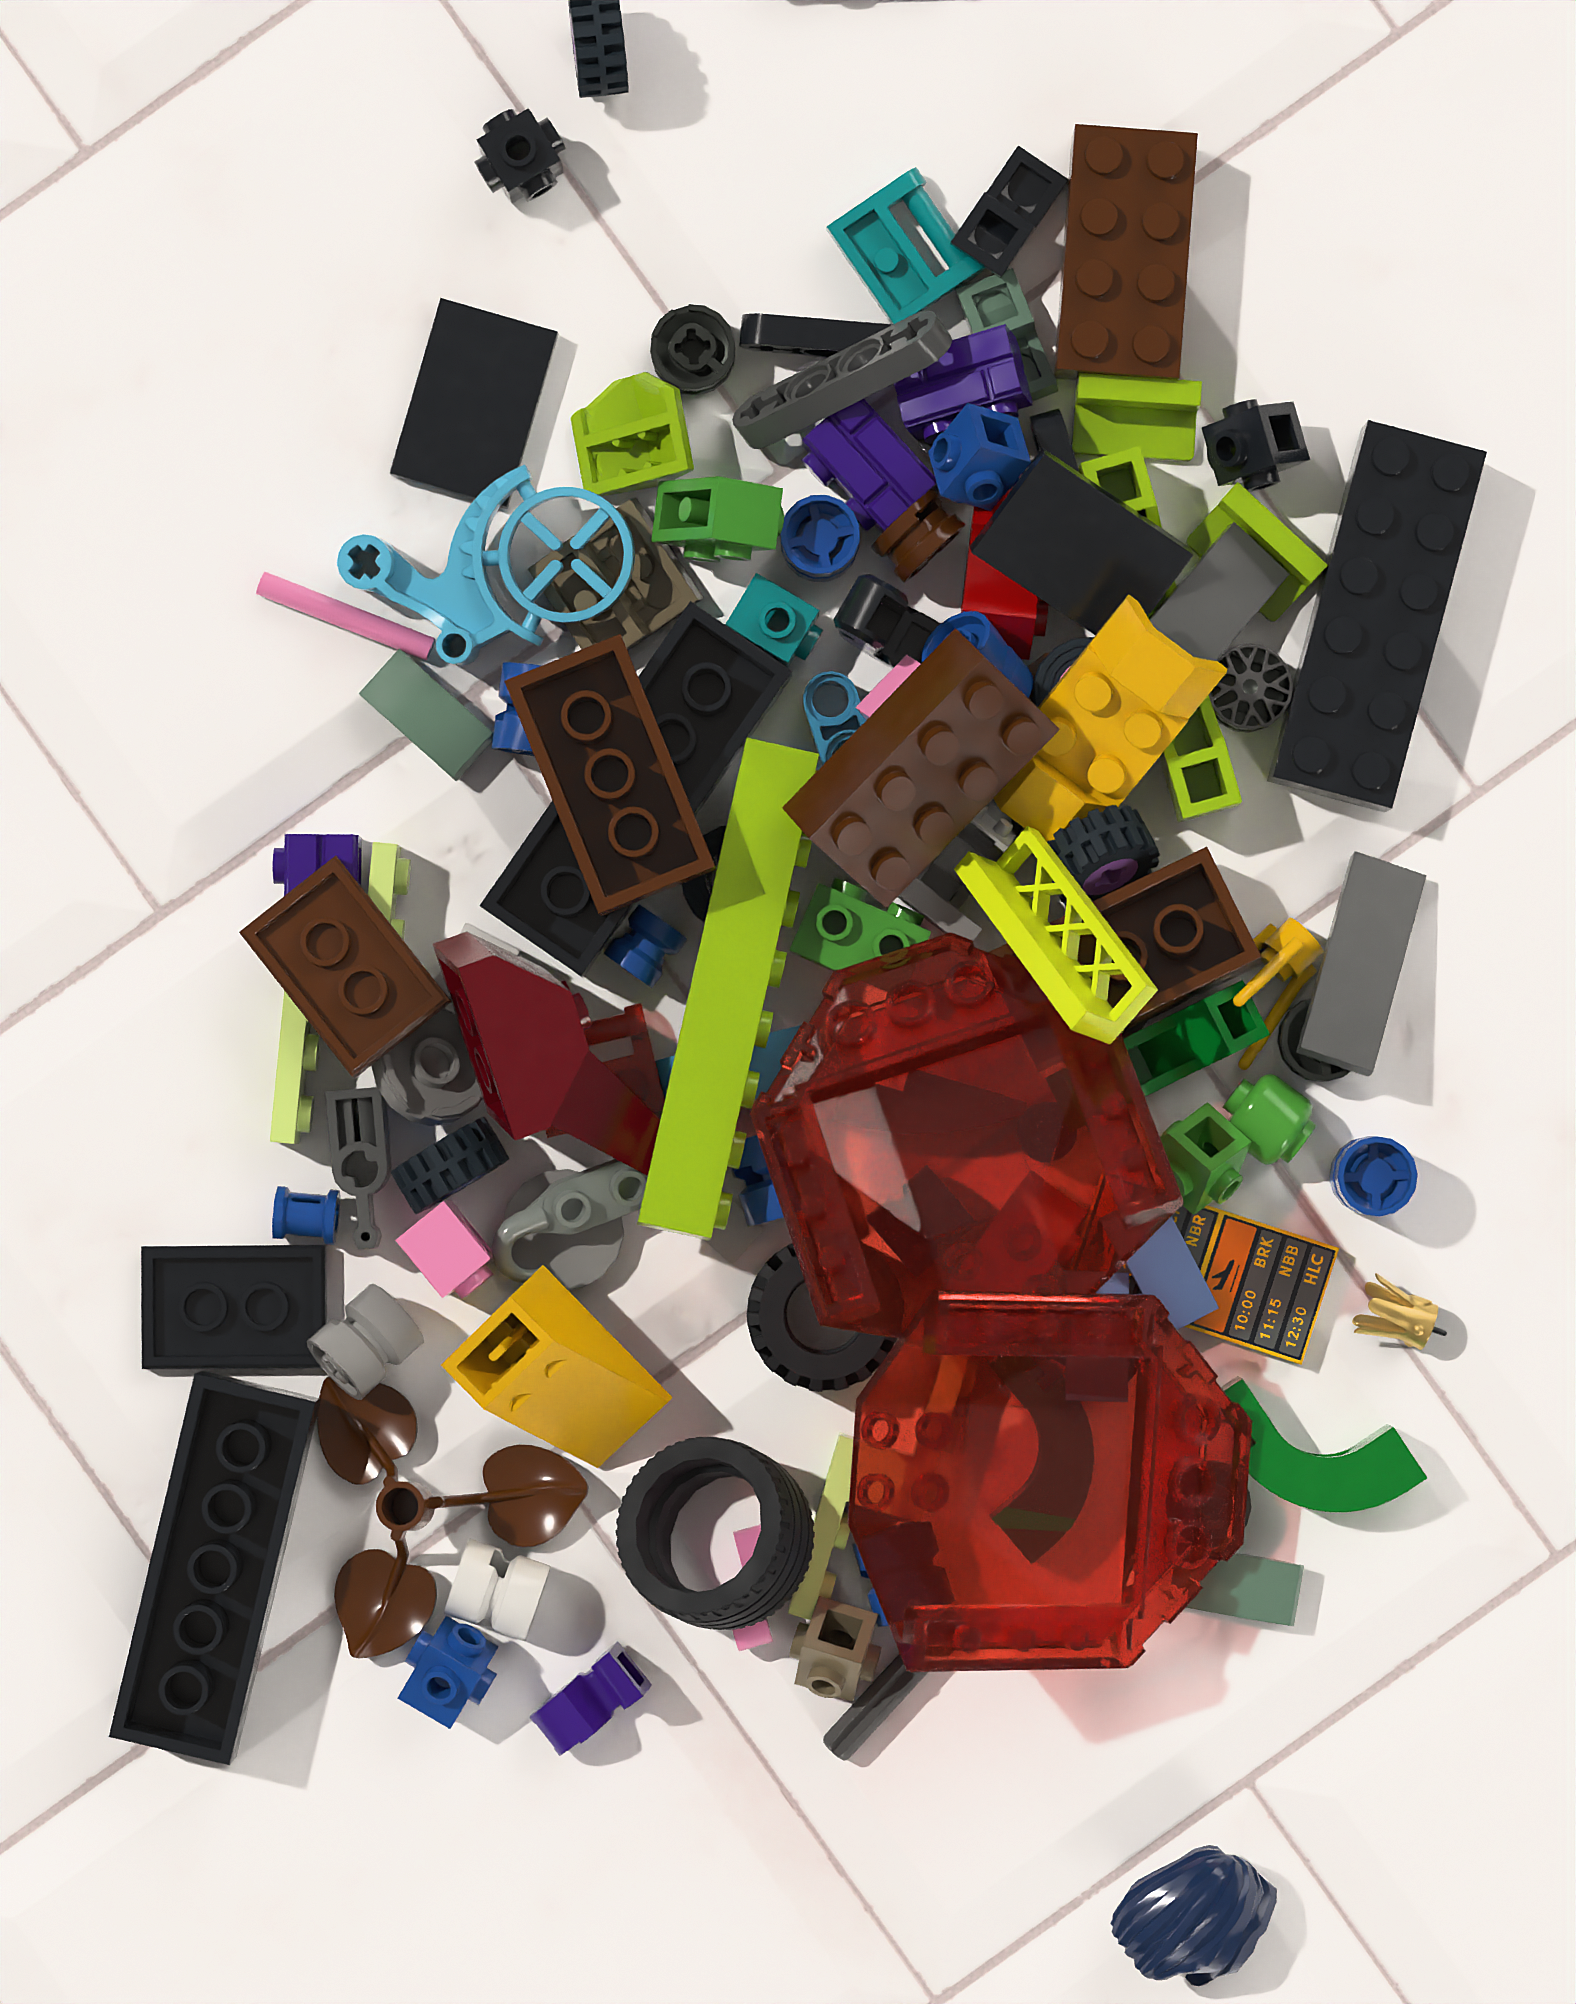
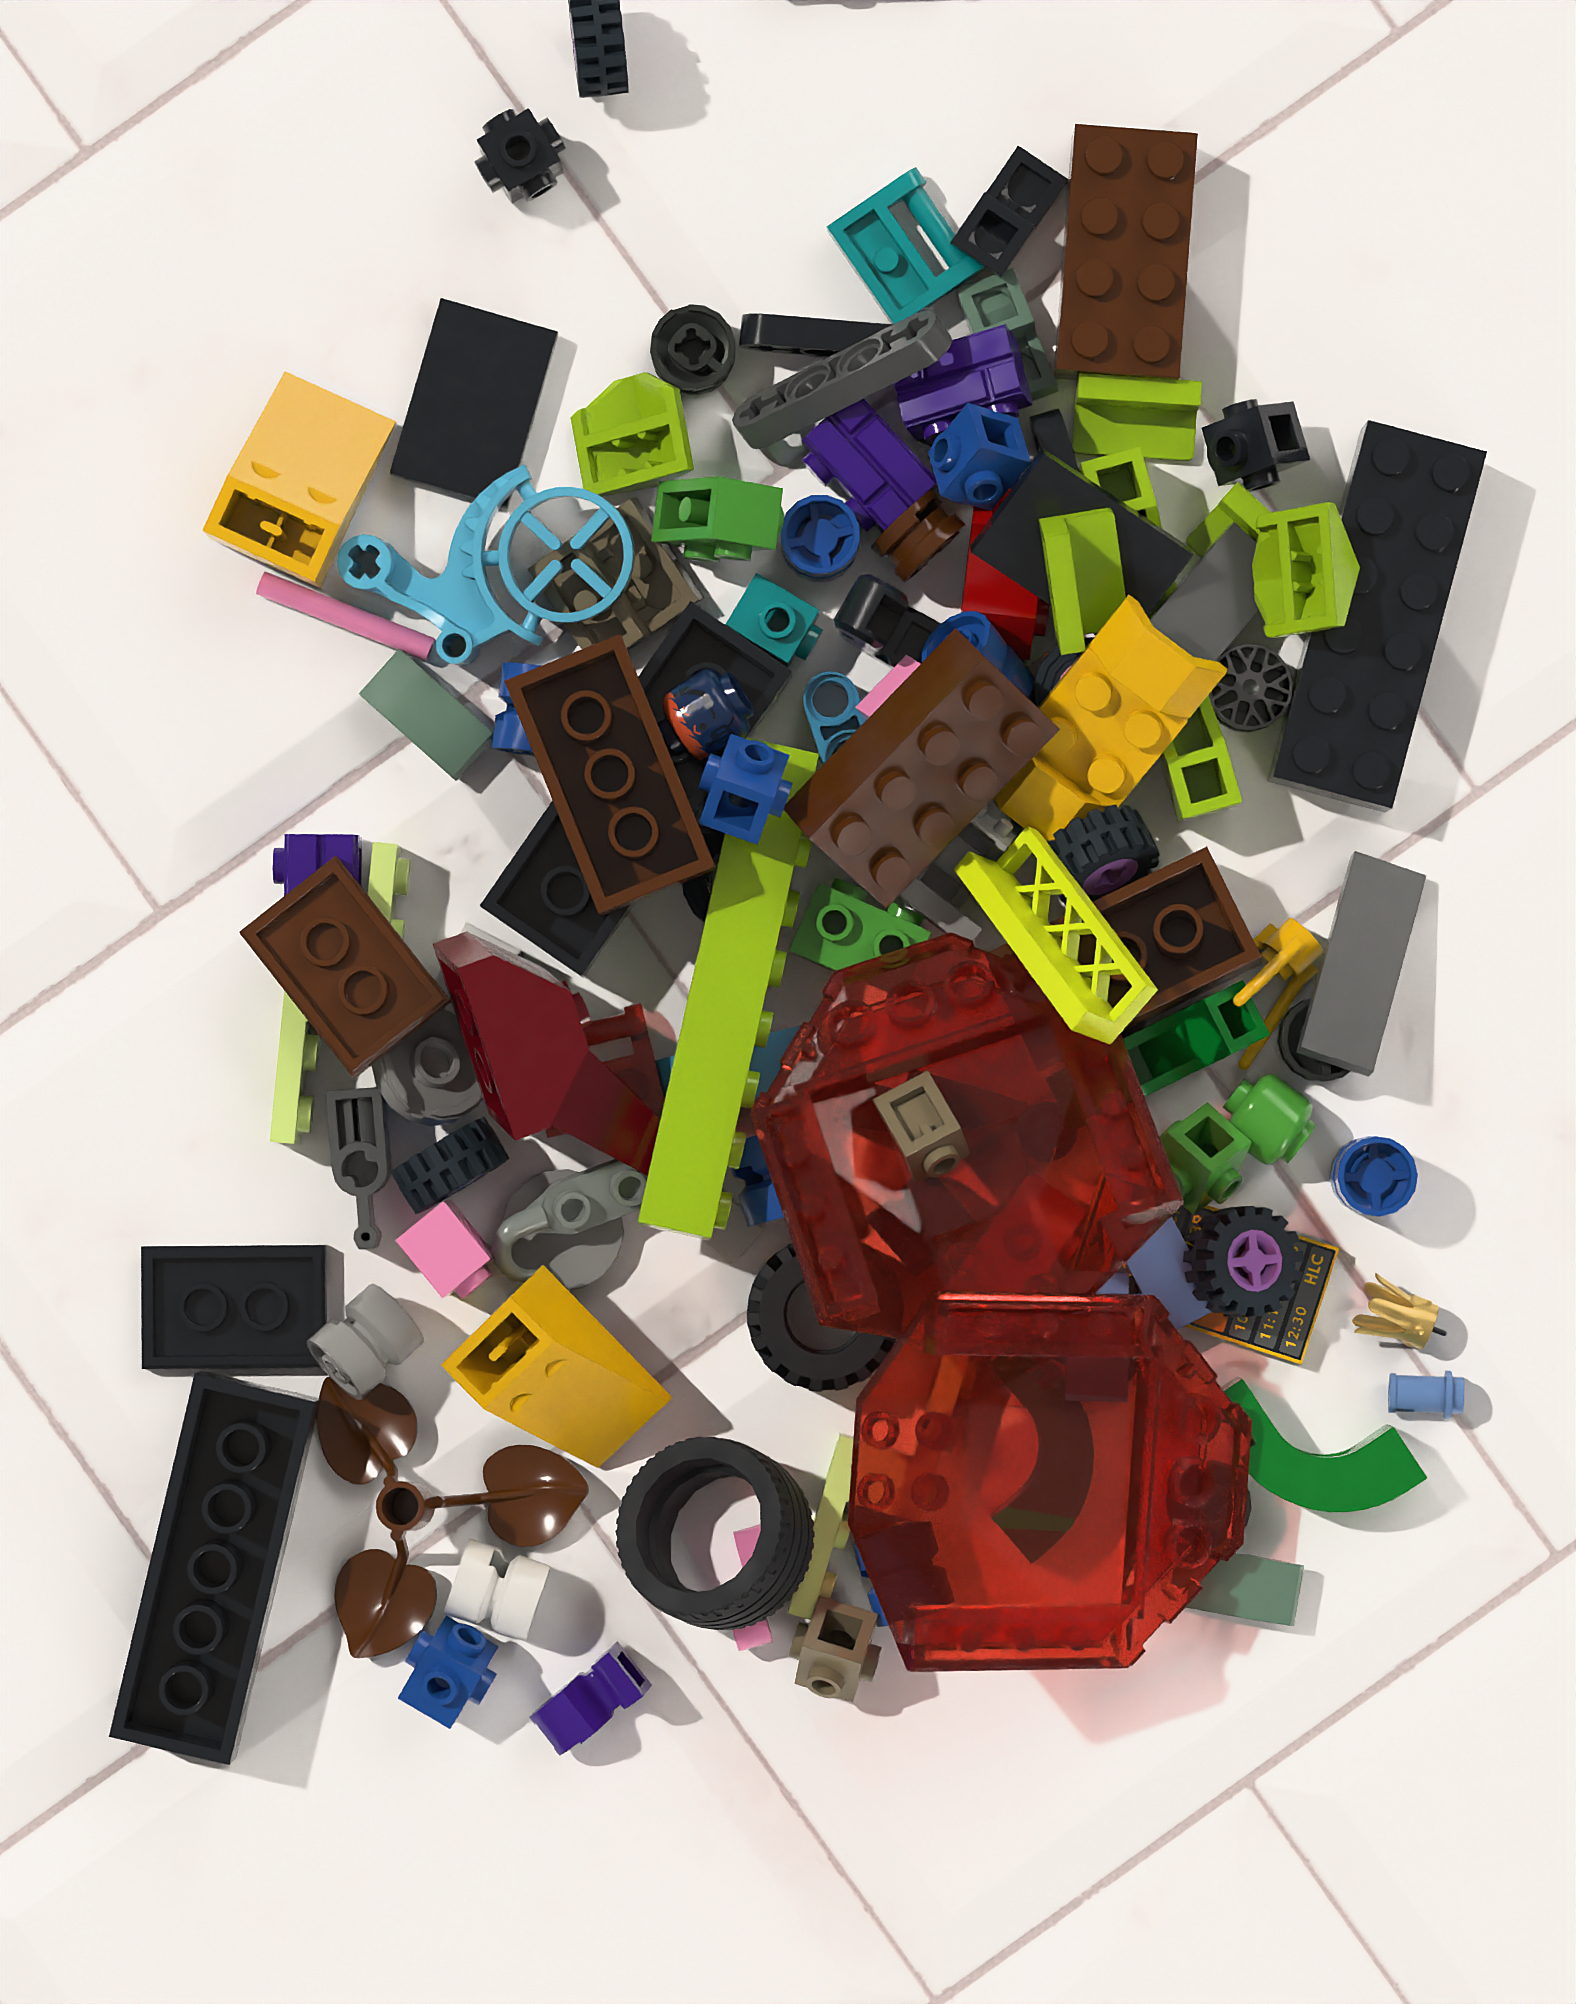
(299, 479): none -> yellow slope
(306, 1214): blue bush -> none
(645, 946): blue wheel -> none
(705, 713): none -> dark blue head
(744, 788): none -> blue brick
(871, 1709): dark grey axle -> none
(923, 1127): none -> dark tan bracket
(1082, 573): none -> lime panel
(1195, 1916): dark blue hair -> none
(1265, 1261): none -> black wheel
(1303, 570): none -> lime slope
(1426, 1394): none -> medium blue pin

